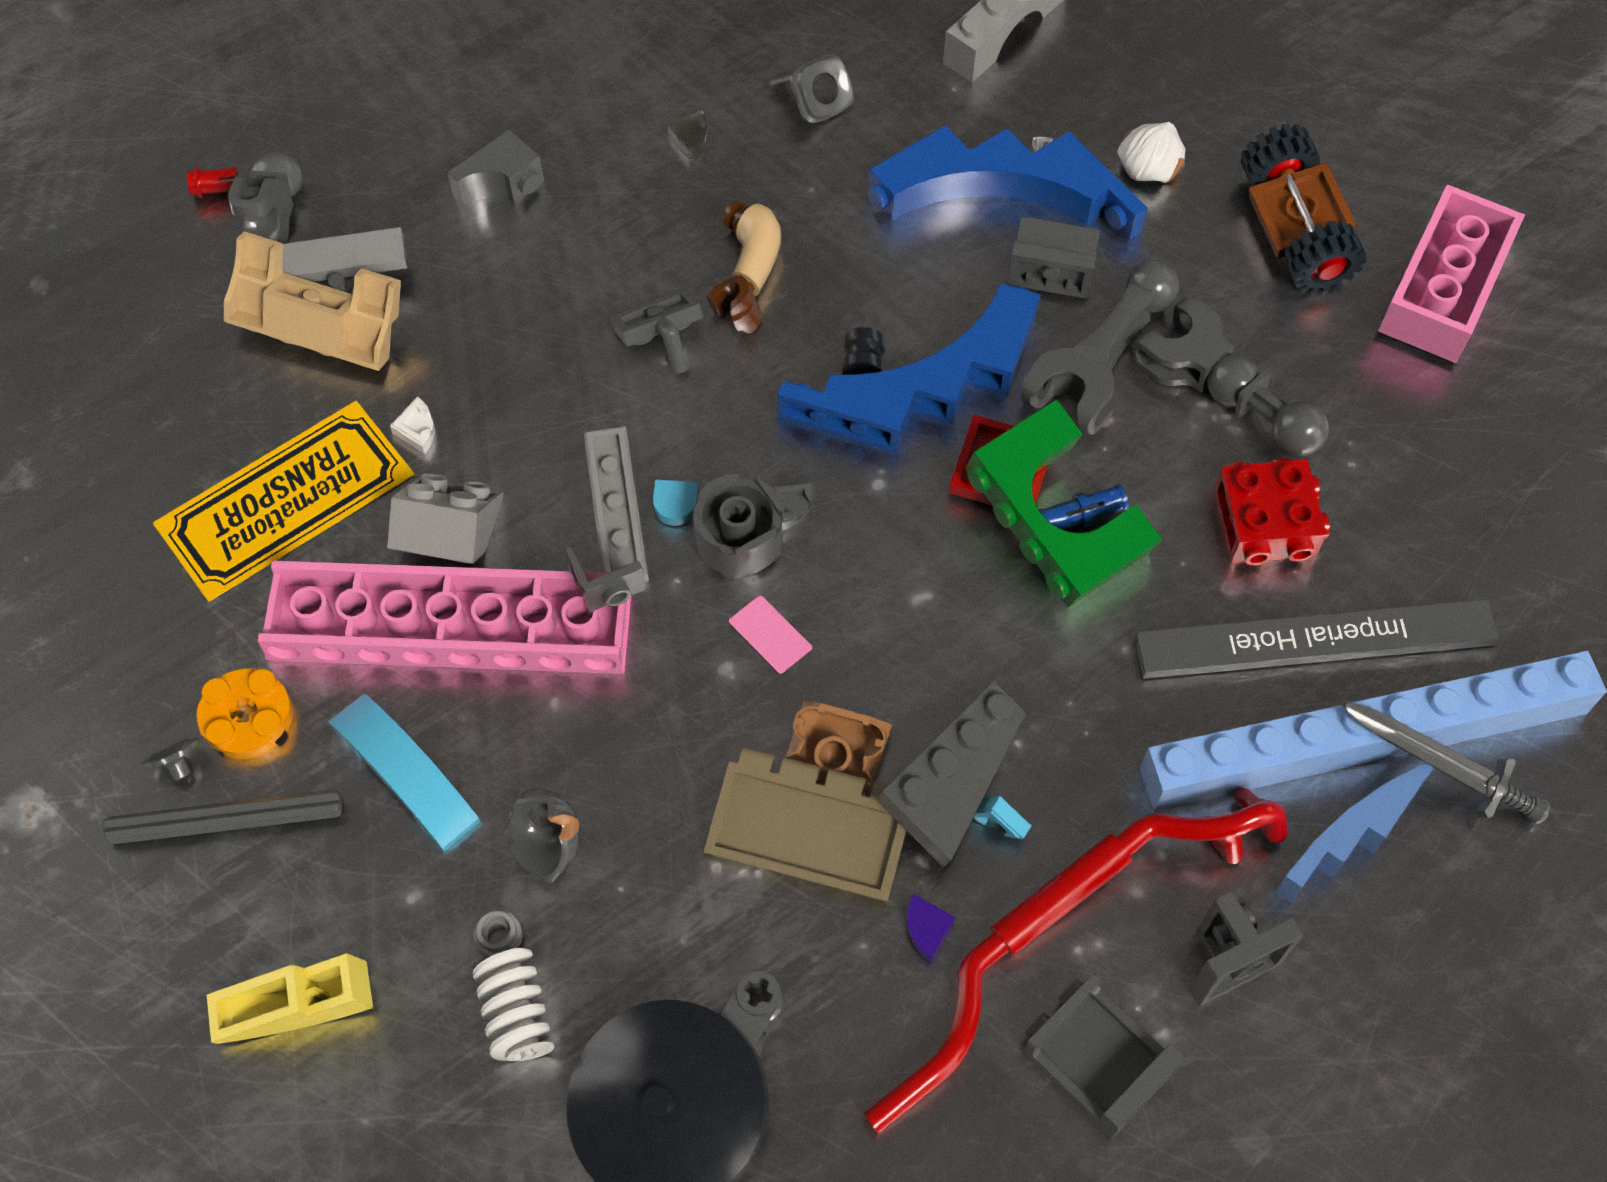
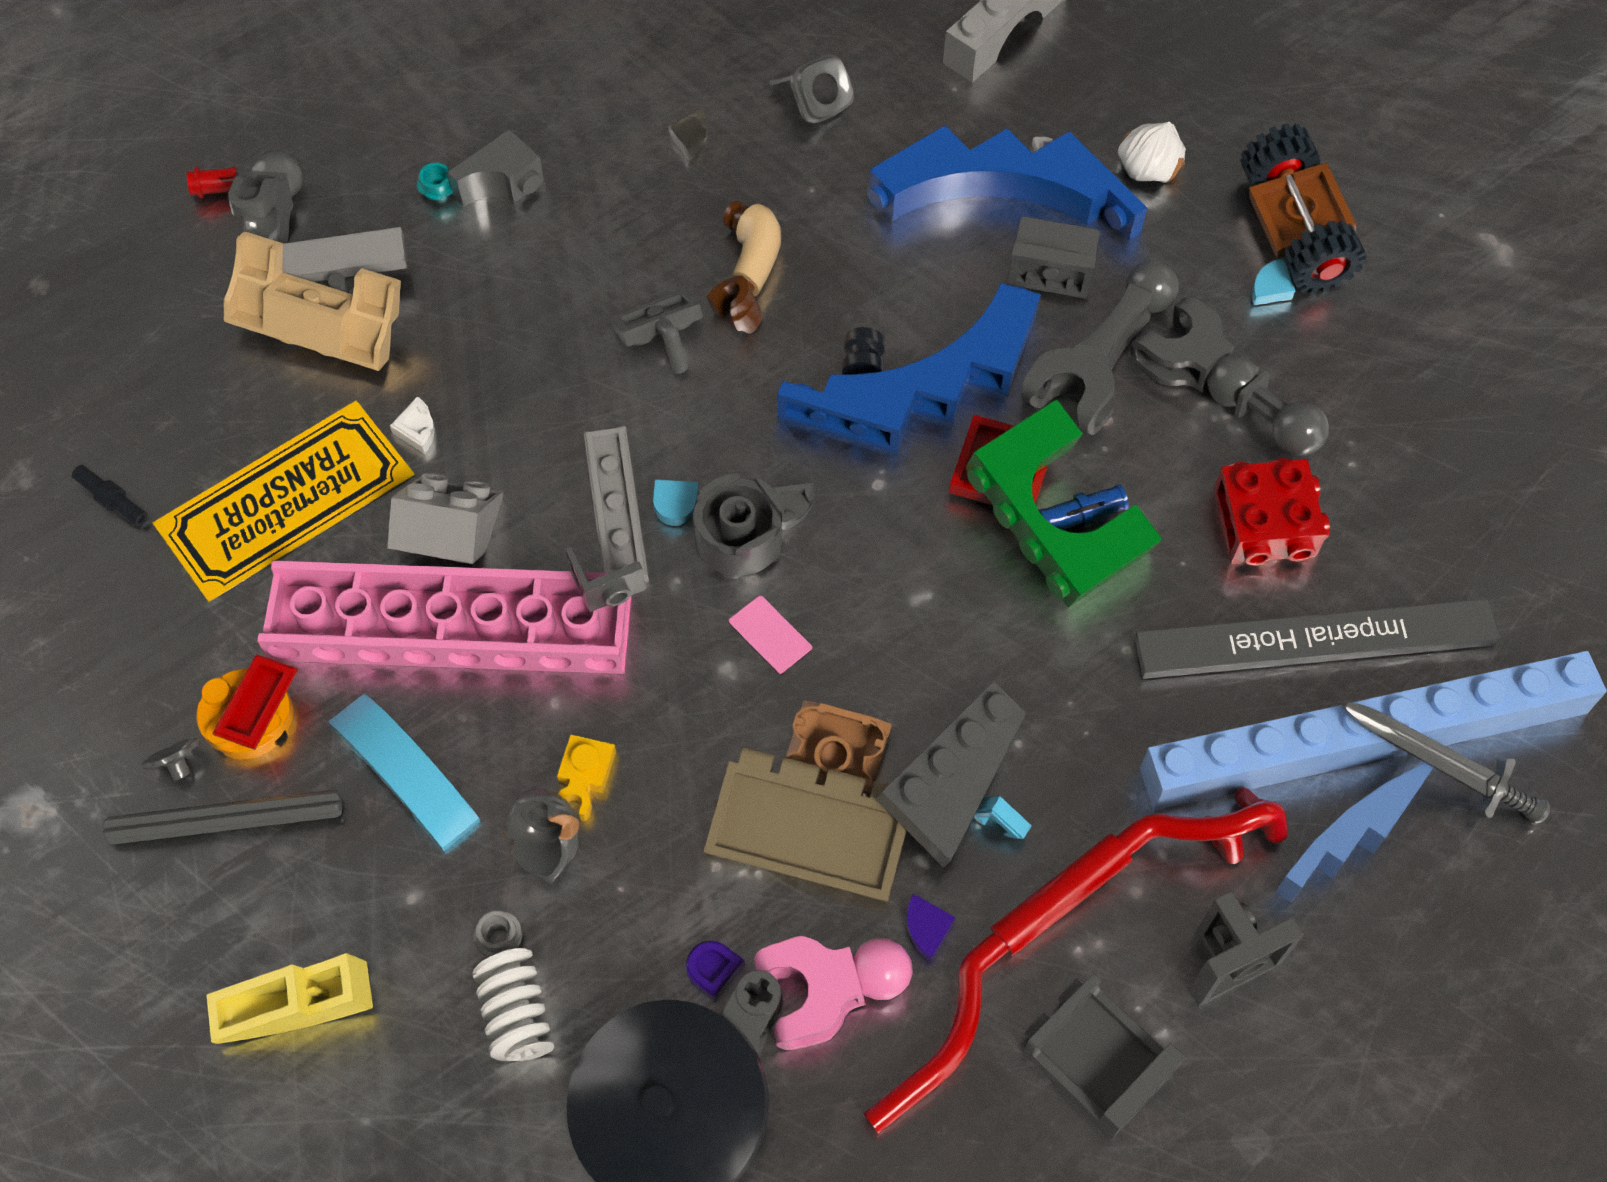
(109, 495): none -> black bar
(255, 702): none -> red tile
(434, 181): none -> teal plate
(585, 769): none -> yellow plate
(712, 968): none -> dark purple tile
(834, 983): none -> bright pink piece
(1272, 284): none -> medium azure tile
(1451, 273): bright pink brick -> none

